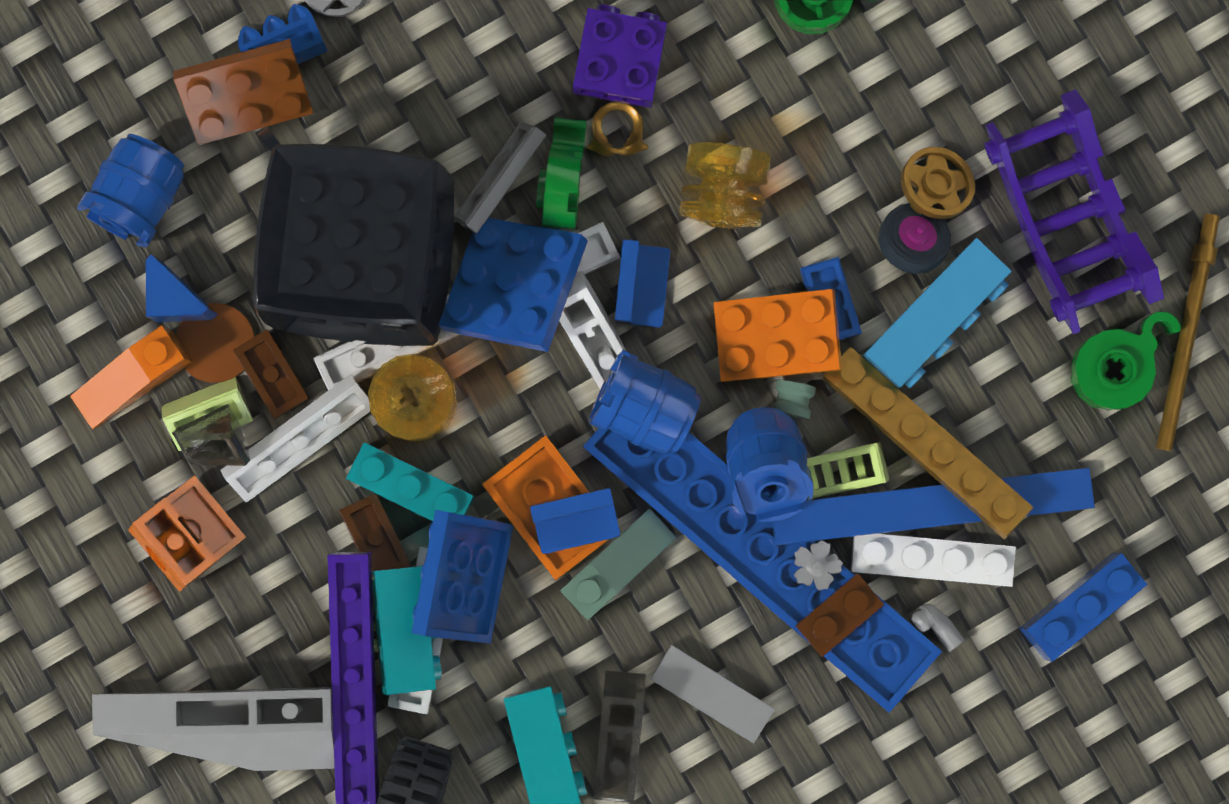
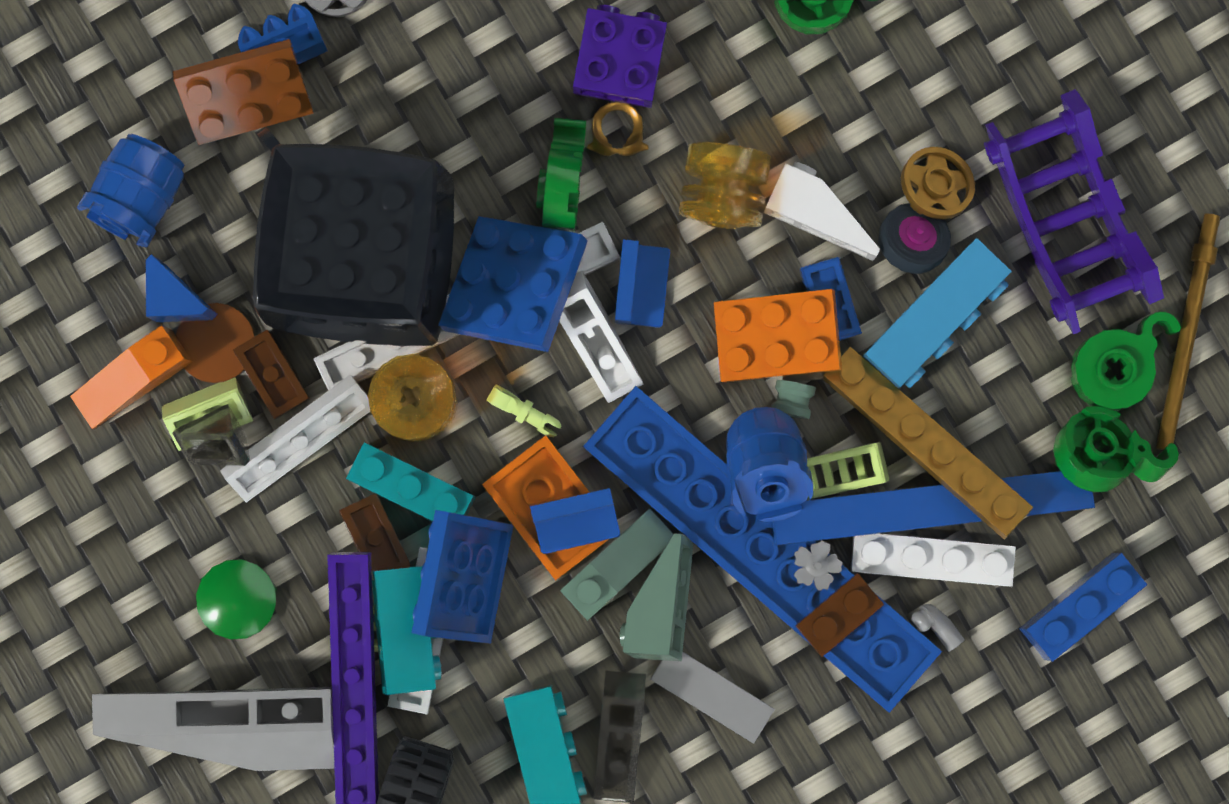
(173, 546): orange brick -> none
(236, 599): none -> green dish
(499, 176): light grey tile -> none
(524, 411): none -> yellowish green piece
(645, 405): blue piece -> none
(659, 611): none -> sand green slope
(813, 207): none -> white slope
(1101, 452): none -> green piece

